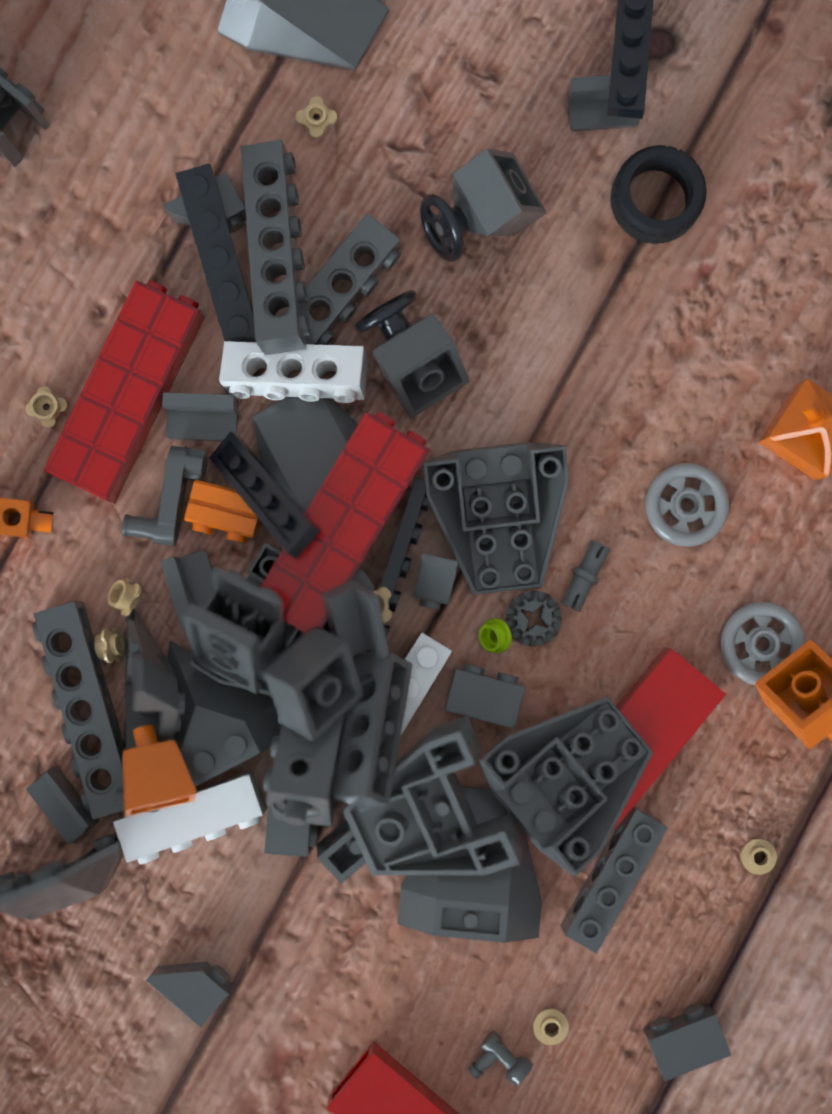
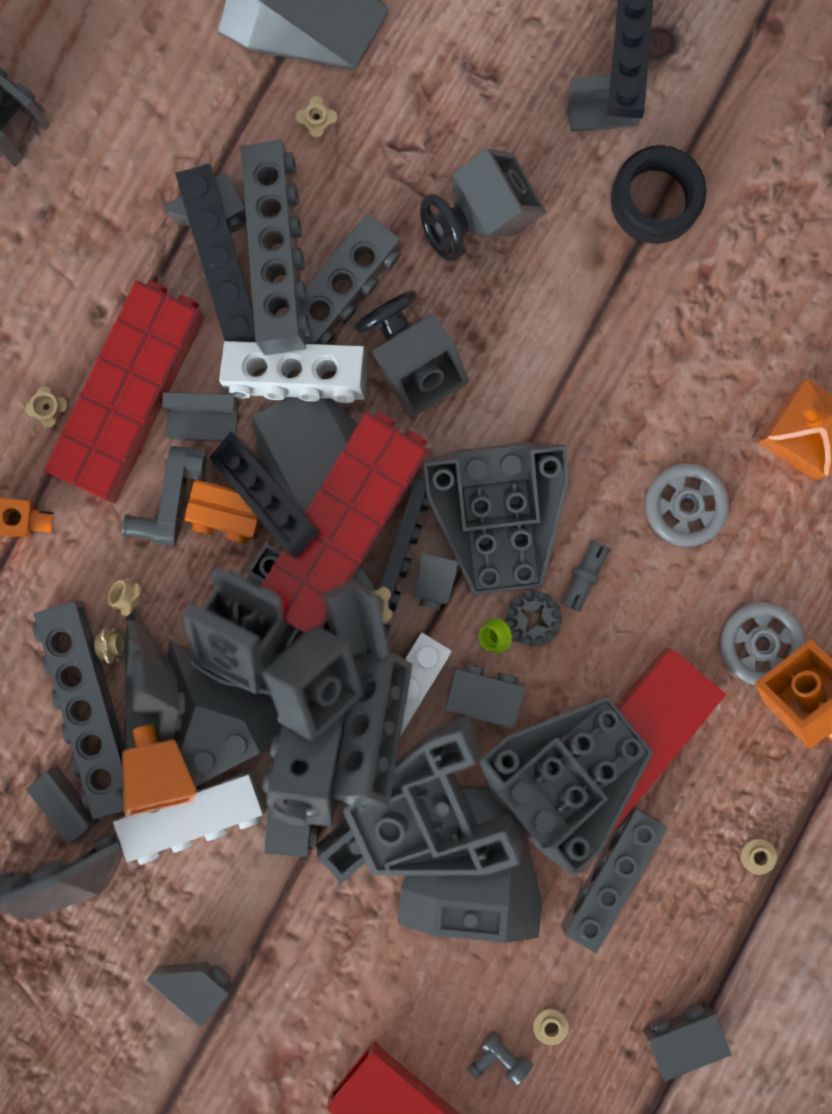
(189, 581): dark grey panel -> none

